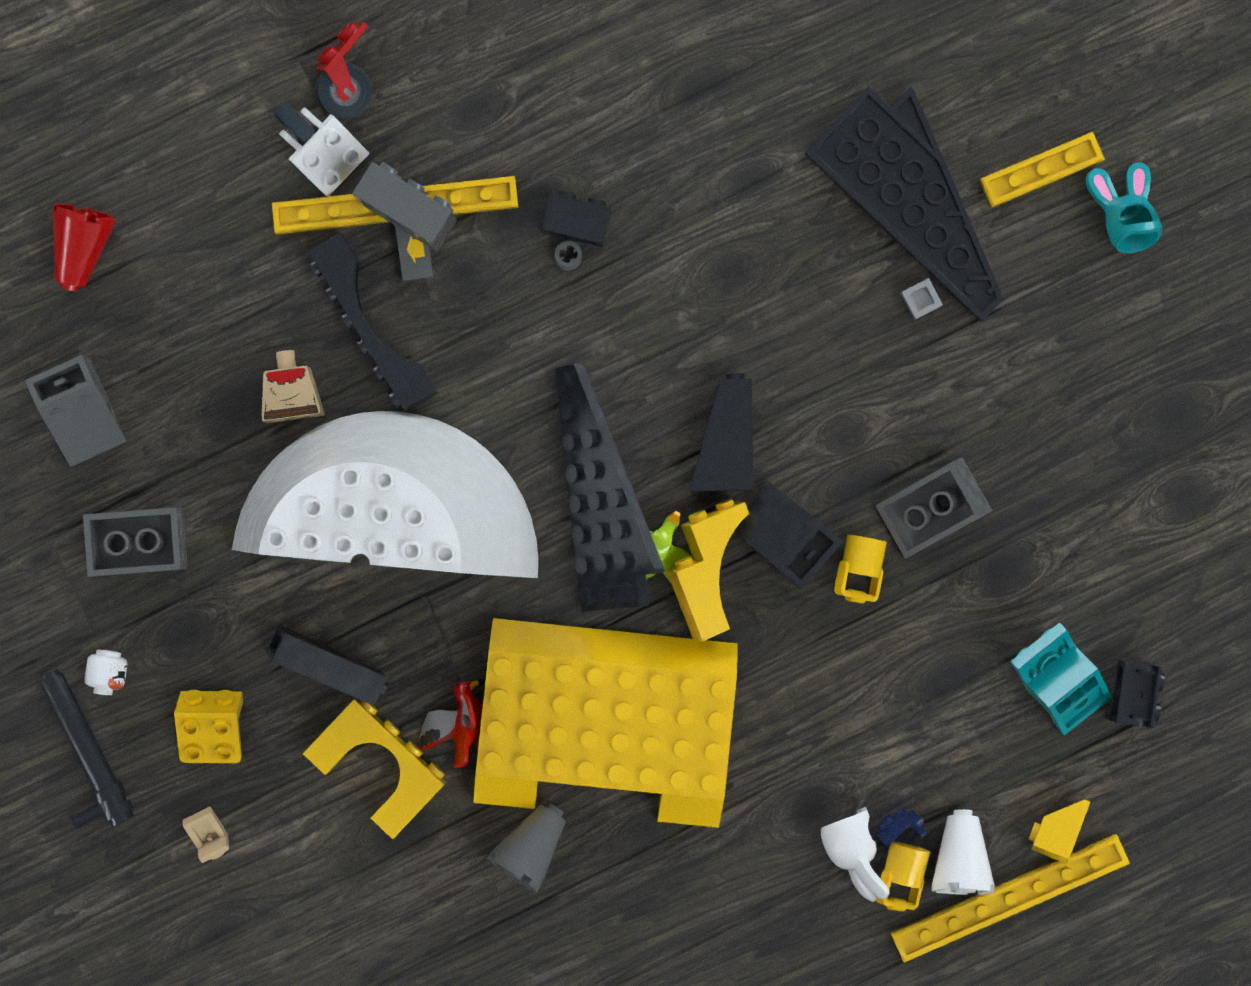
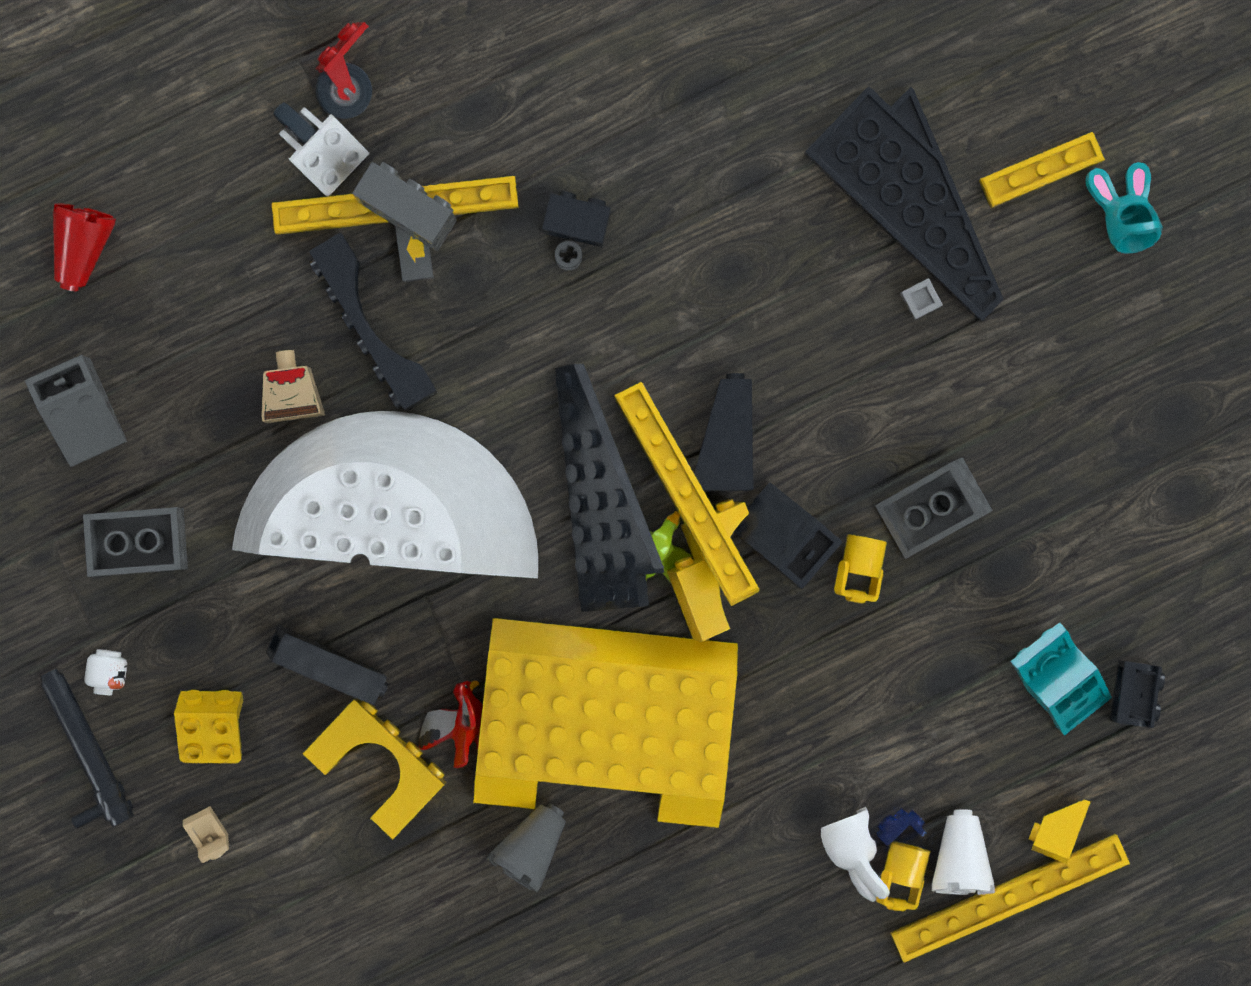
(686, 494): none -> yellow tile

